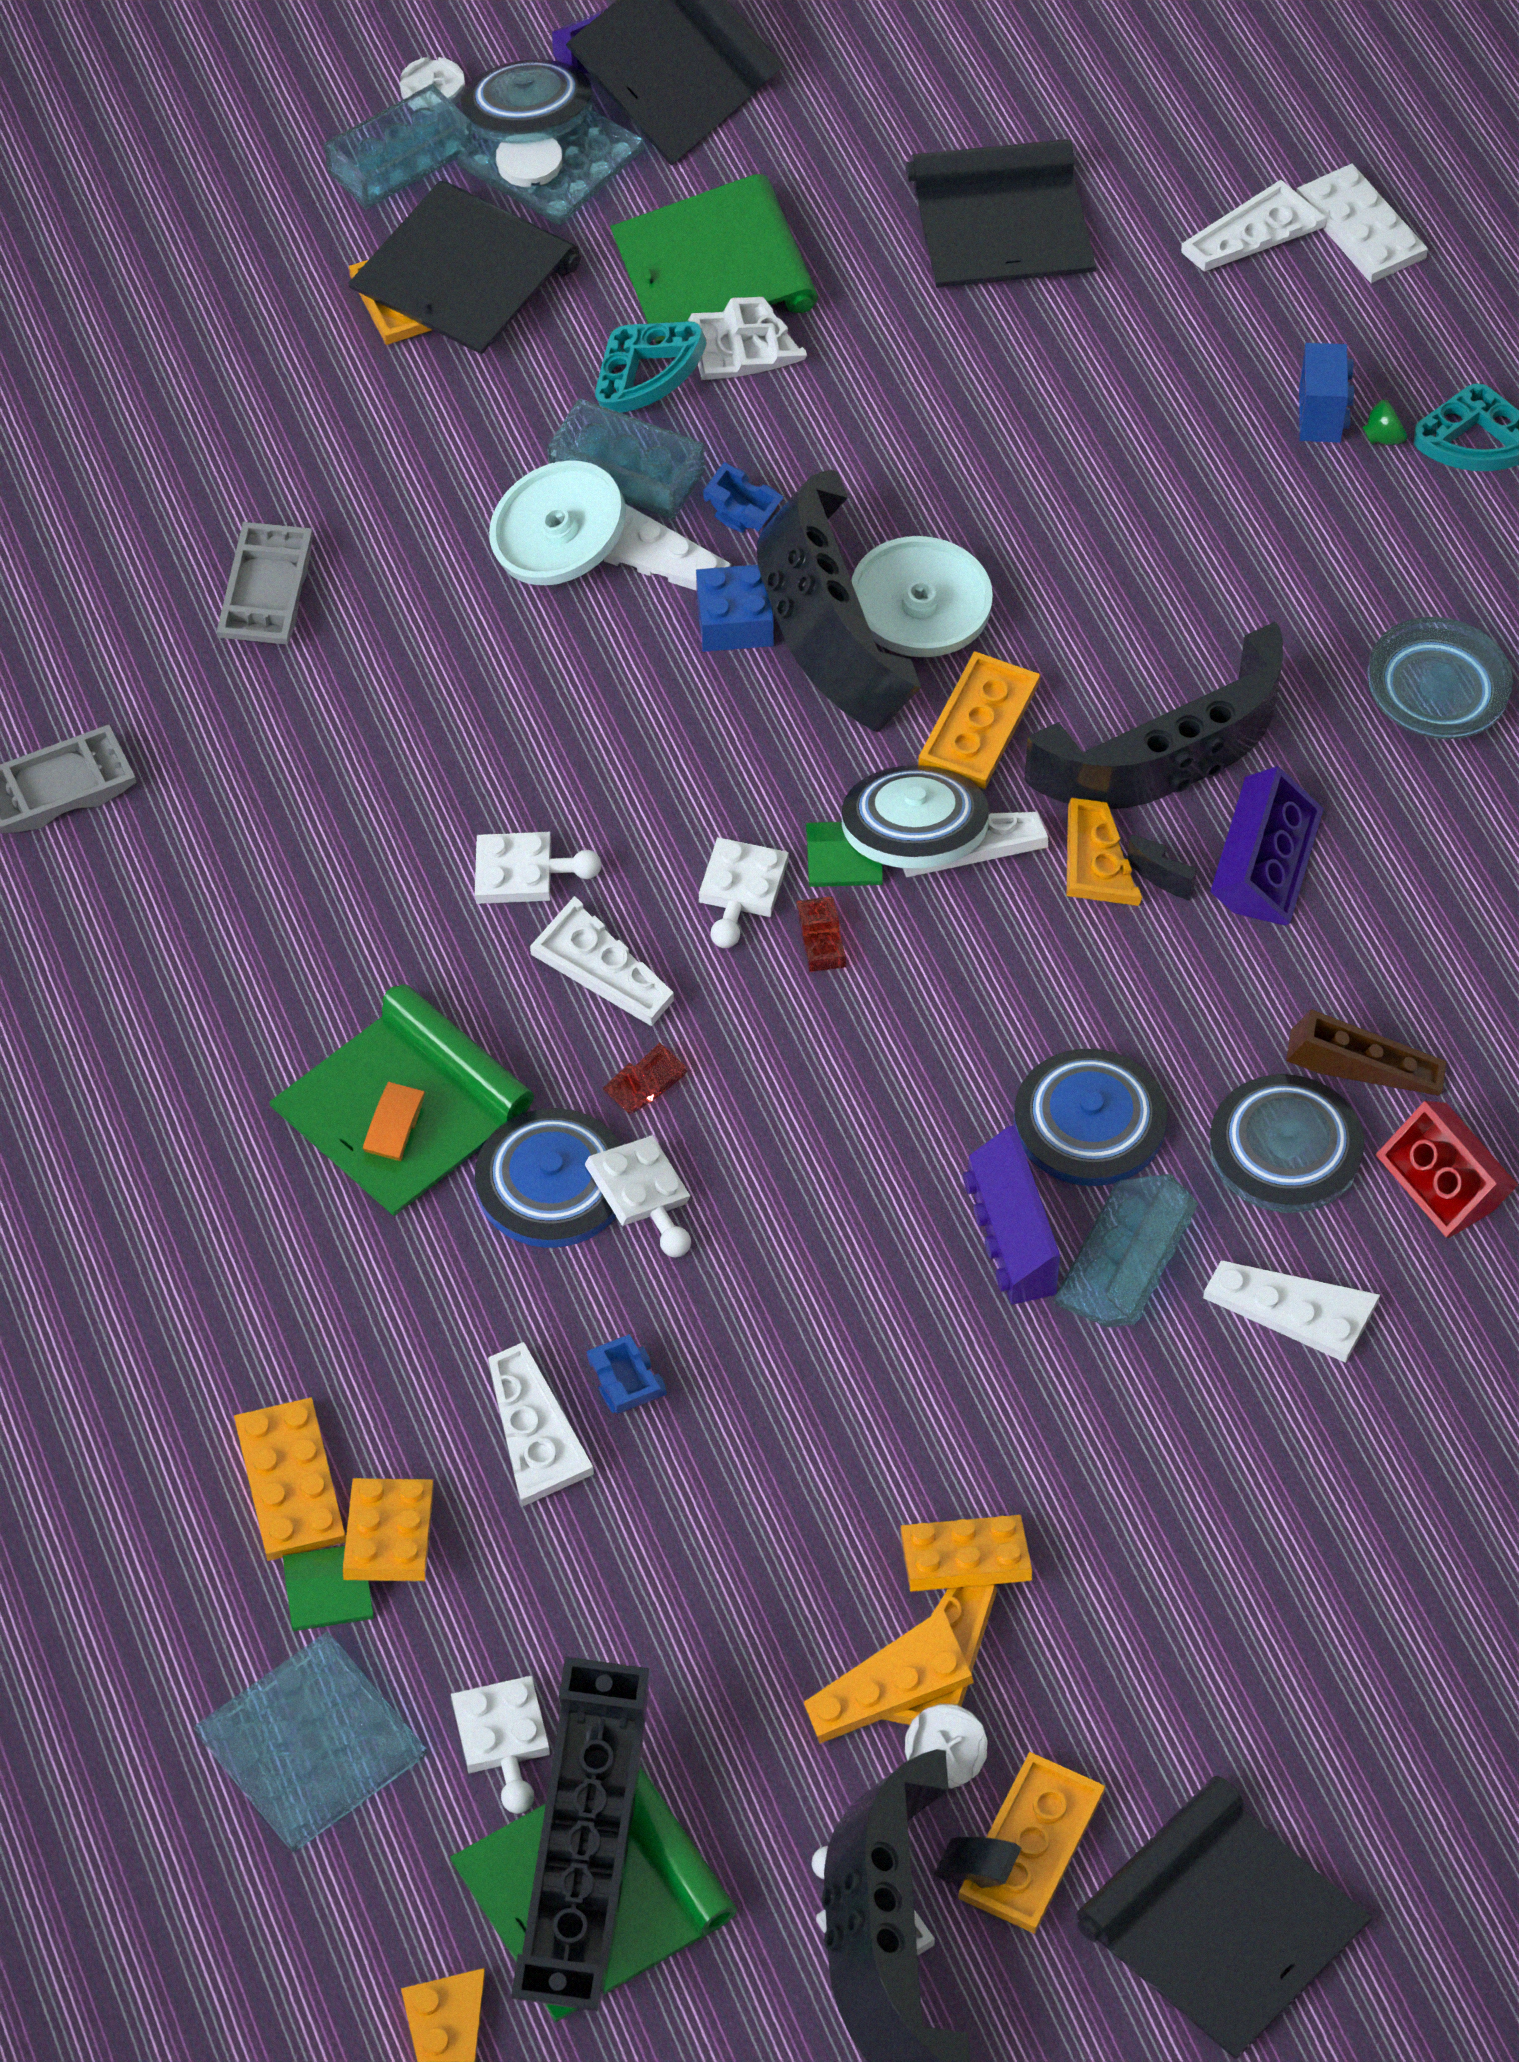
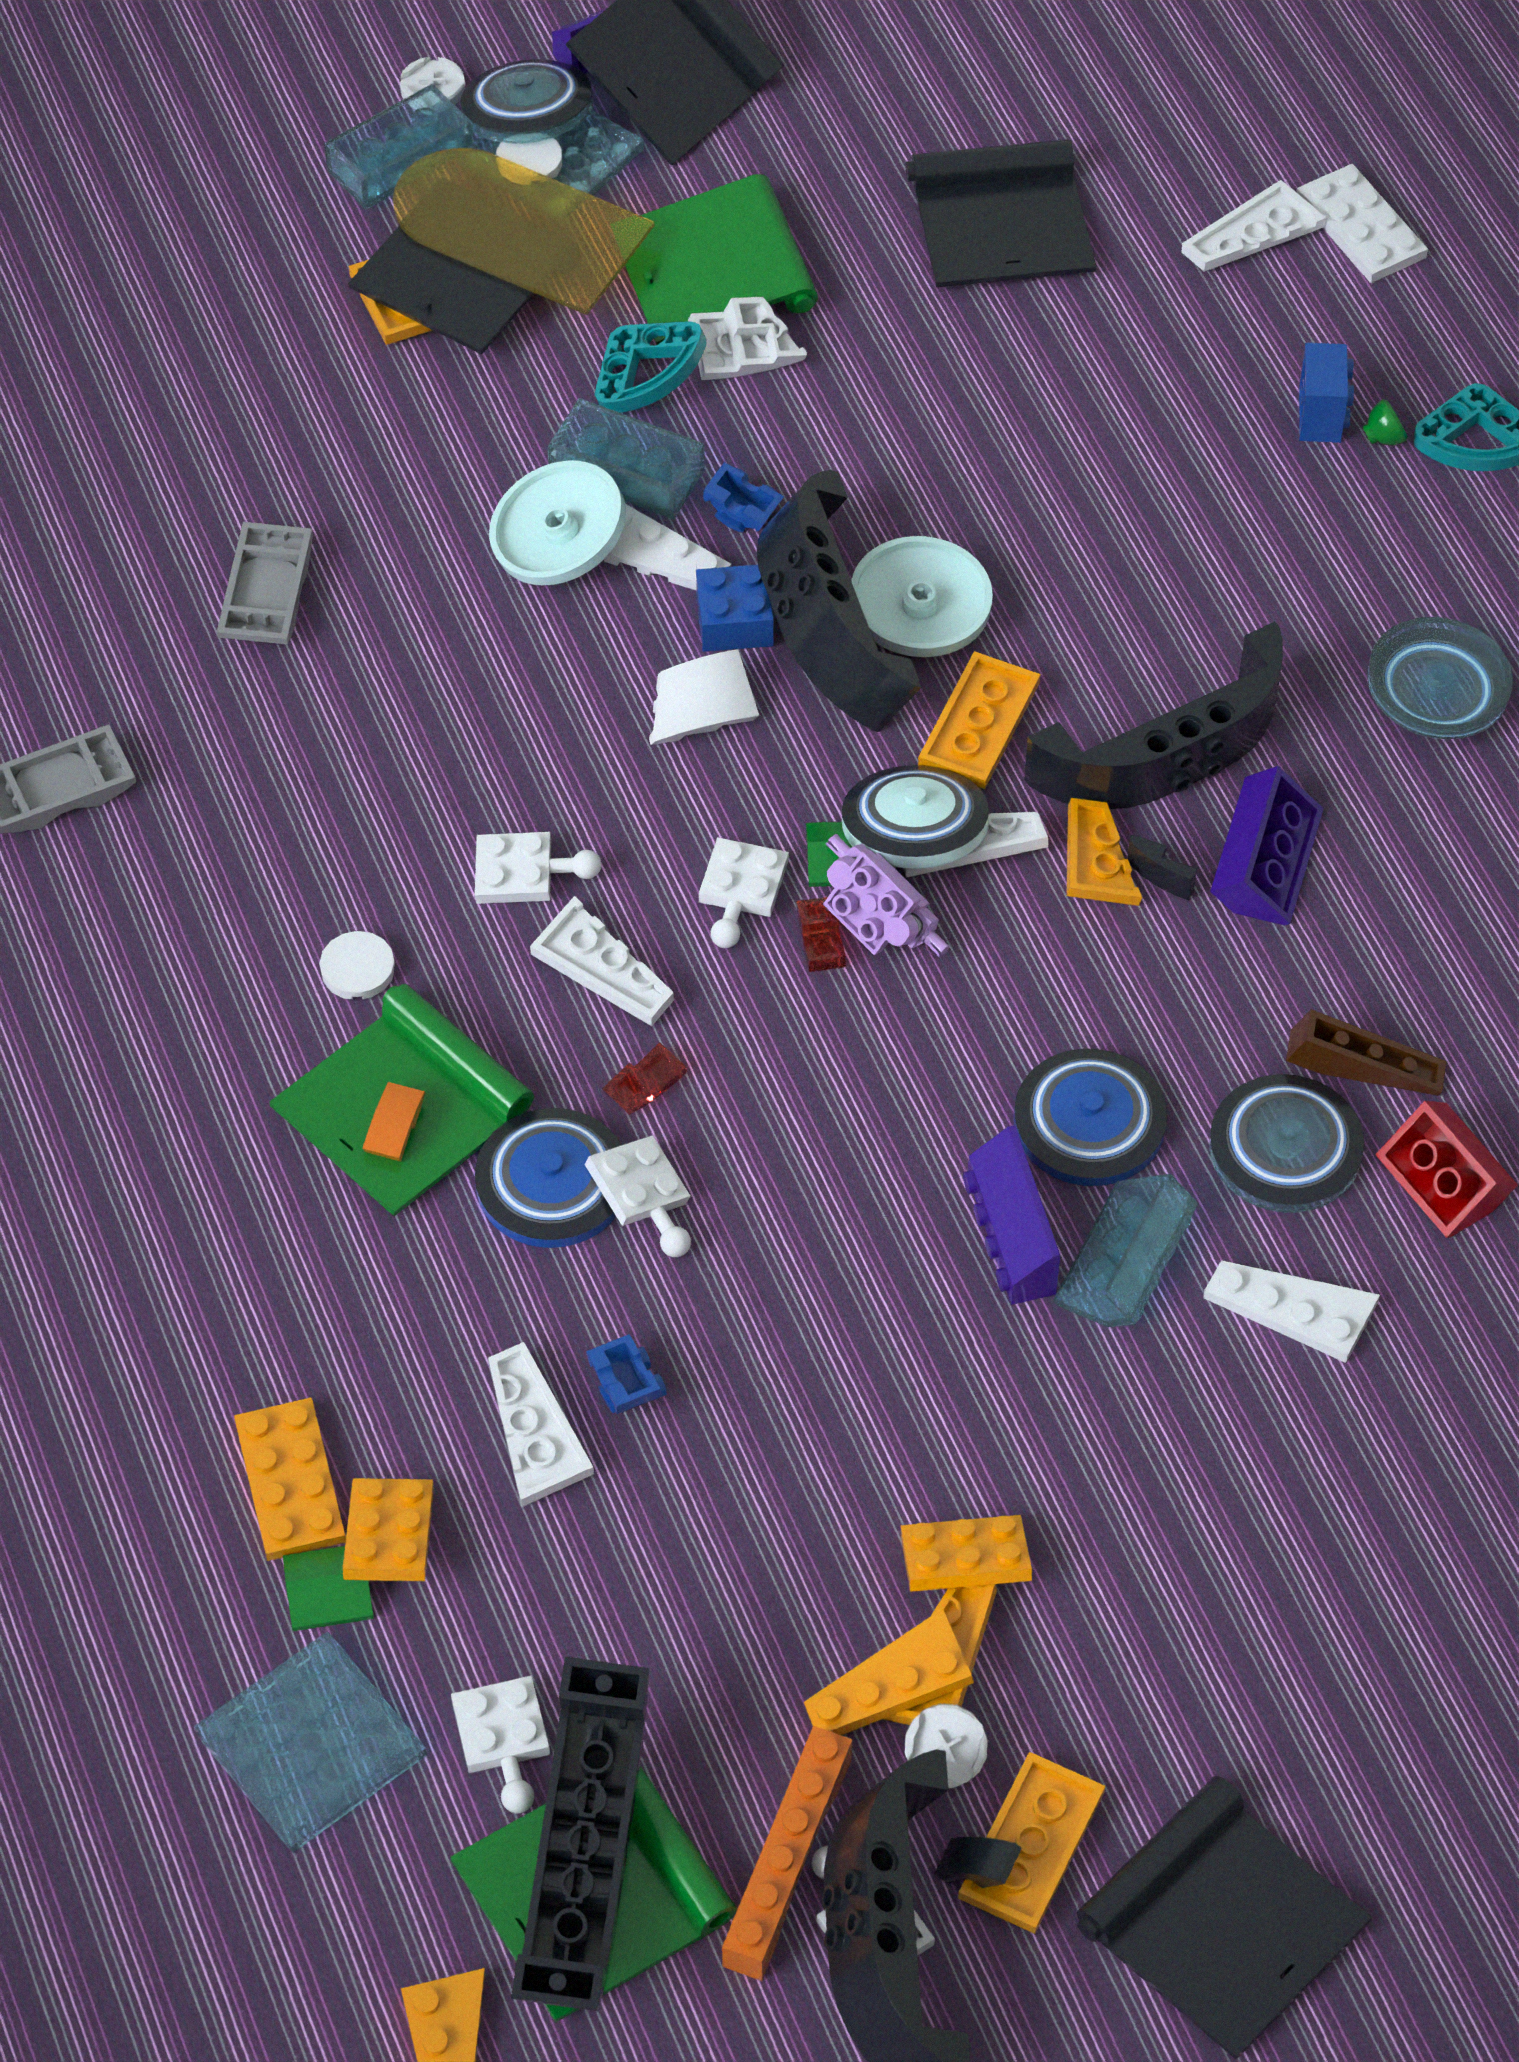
(357, 965): none -> white tile
(518, 224): none -> clear yellow piece
(702, 697): none -> white slope
(783, 1856): none -> orange arch
(878, 901): none -> lavender piece

